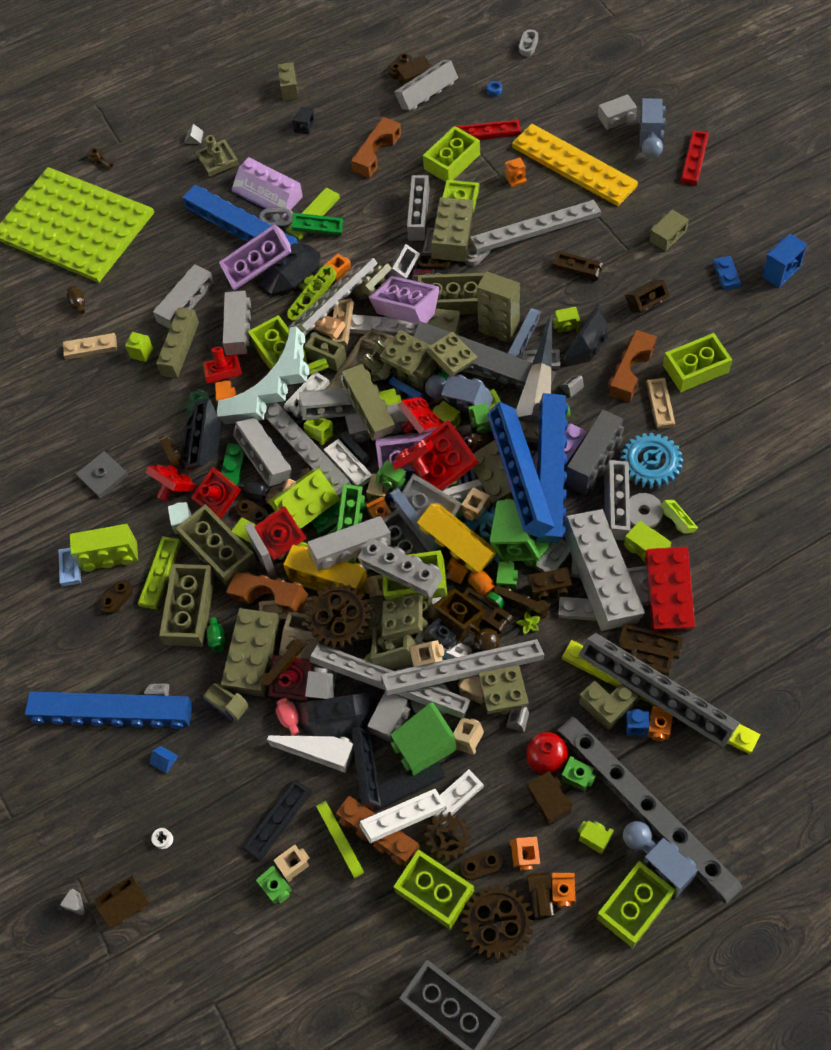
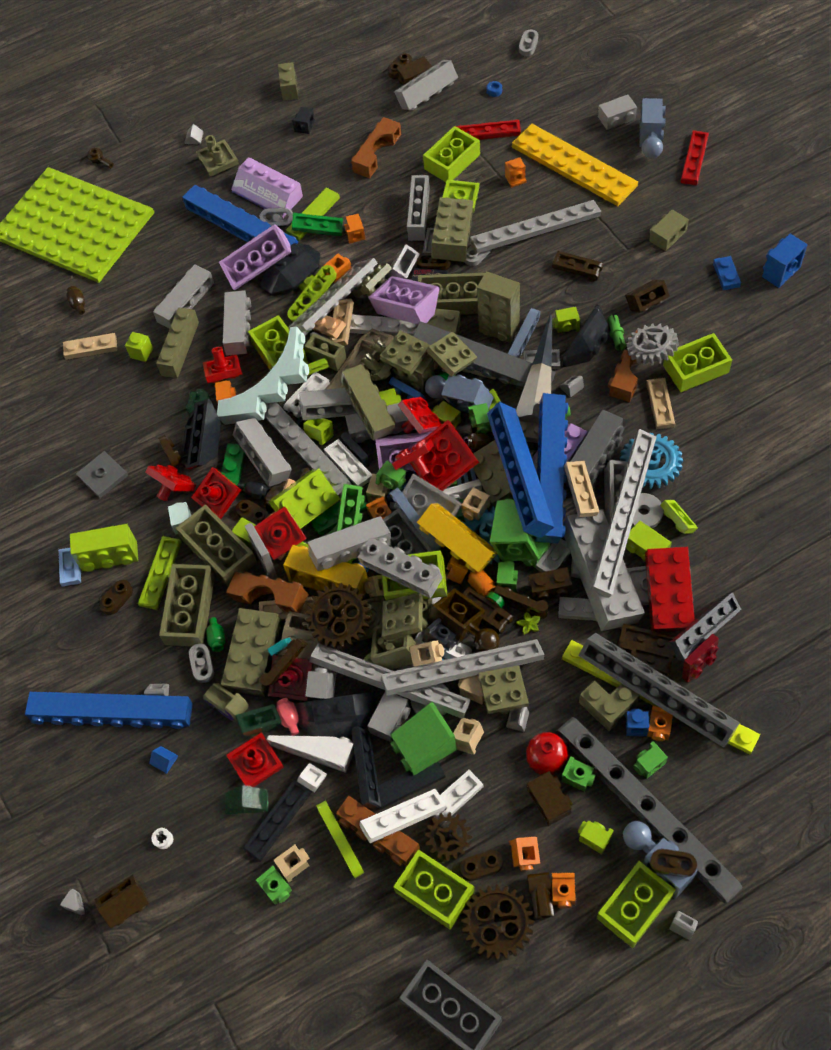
(201, 664): none -> light grey plate
(246, 800): none -> clear green slope
(255, 761): none -> red plate
(258, 720): none -> clear green slope
(279, 647): none -> teal tile
(311, 777): none -> white plate
(354, 228): none -> orange brick
(581, 489): none -> tan plate
(616, 332): none -> bright green pin
(623, 514): none -> plate
(650, 761): none -> bright green brick
(652, 344): none -> light grey gear
(673, 862): none -> dark brown plate
(683, 925): none -> light grey slope
(699, 658): none -> dark red plate
(705, 625): none -> plate

